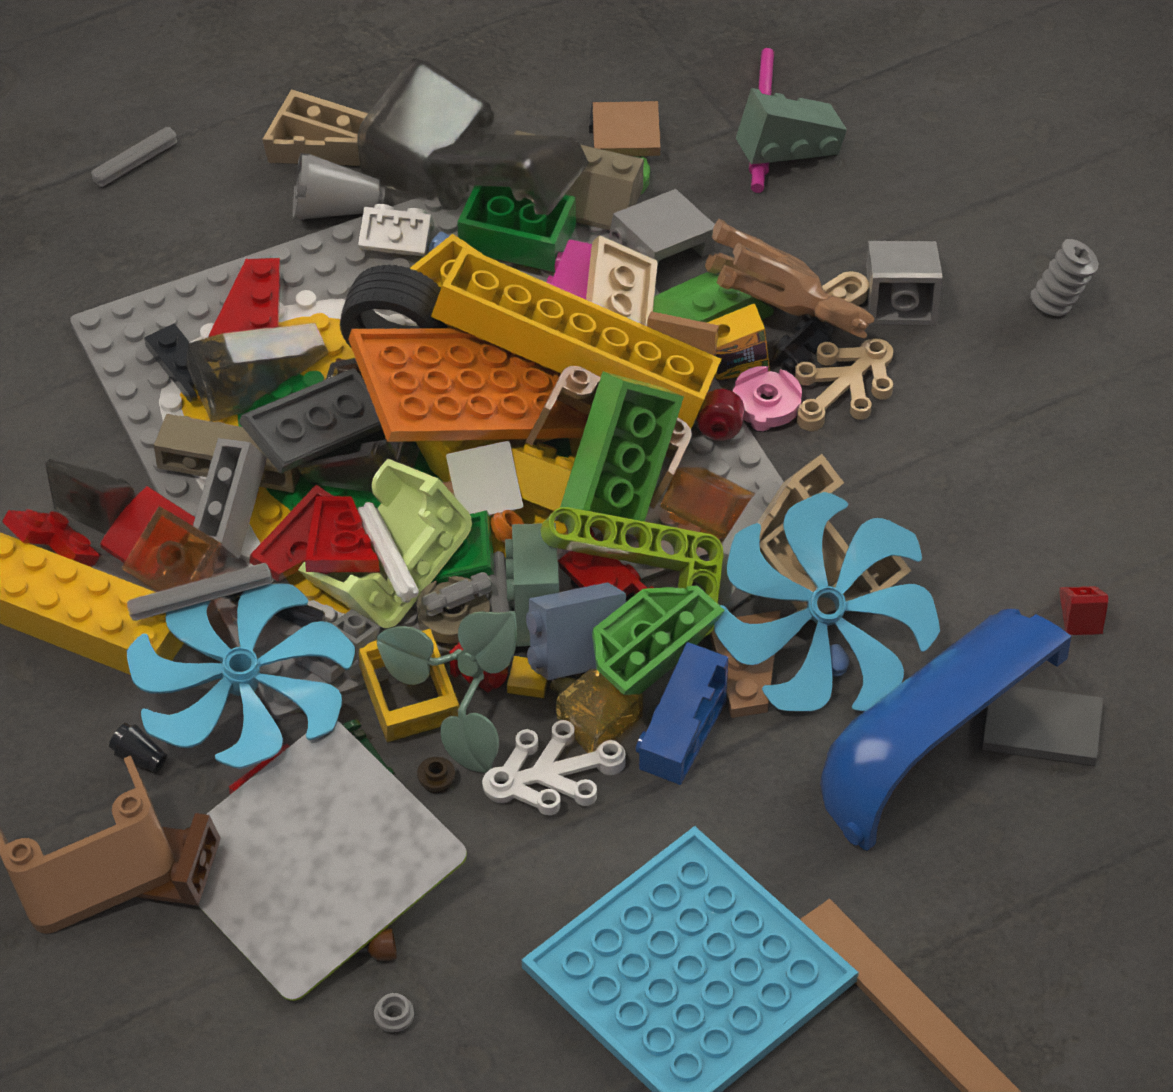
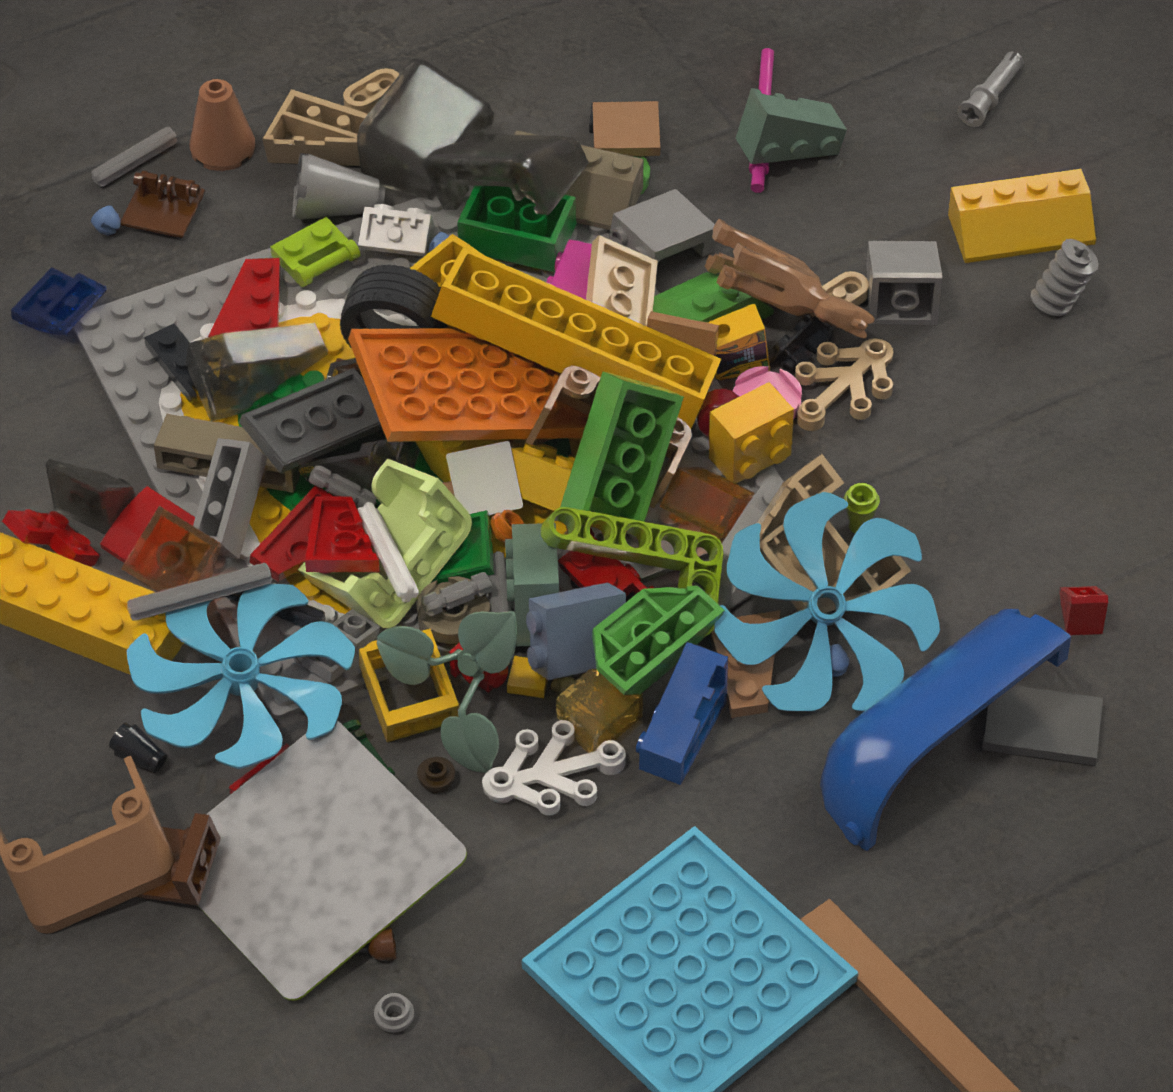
(57, 302): none -> clear blue slope
(106, 220): none -> medium blue hinge
(162, 204): none -> reddish brown hinge
(220, 128): none -> nougat cone
(314, 251): none -> lime plate
(340, 486): none -> light grey axle
(368, 91): none -> tan plate
(751, 433): none -> yellow brick
(862, 504): none -> lime cone
(985, 96): none -> light grey pin
(1021, 215): none -> yellow slope

